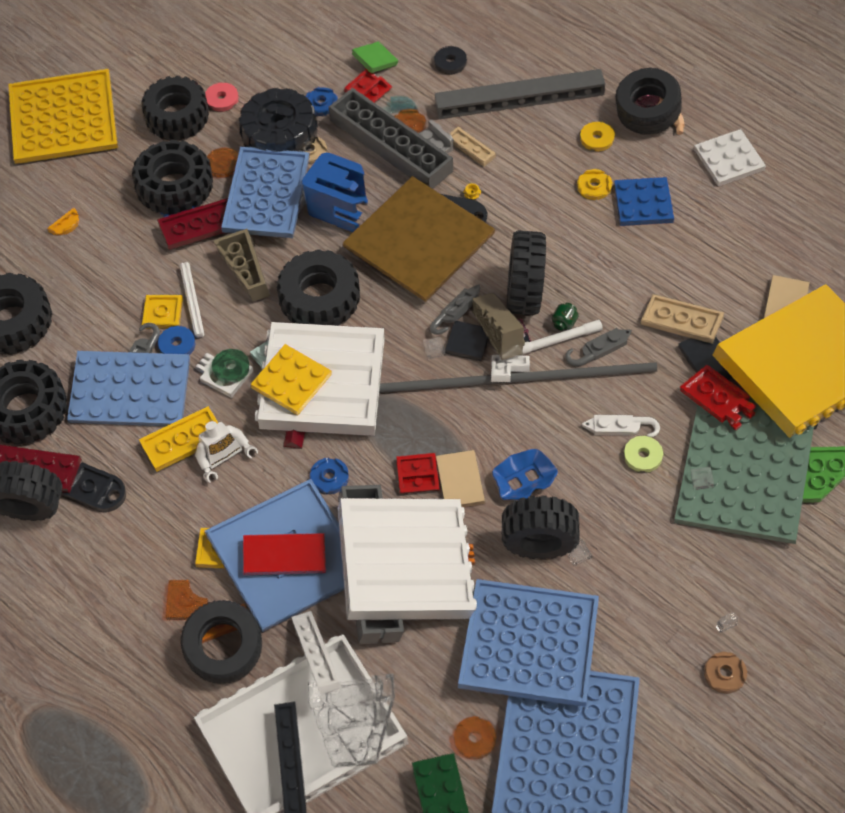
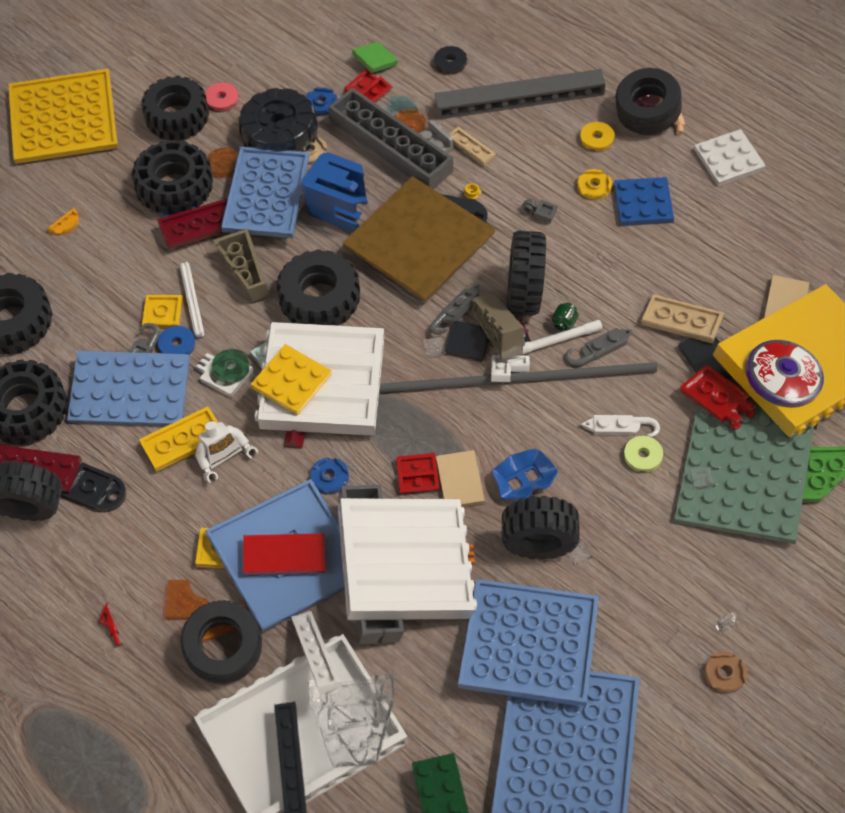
(113, 631): none -> red hand
(478, 749): clear orange tile -> none
(544, 211): none -> dark grey plate
(784, 373): none -> dish

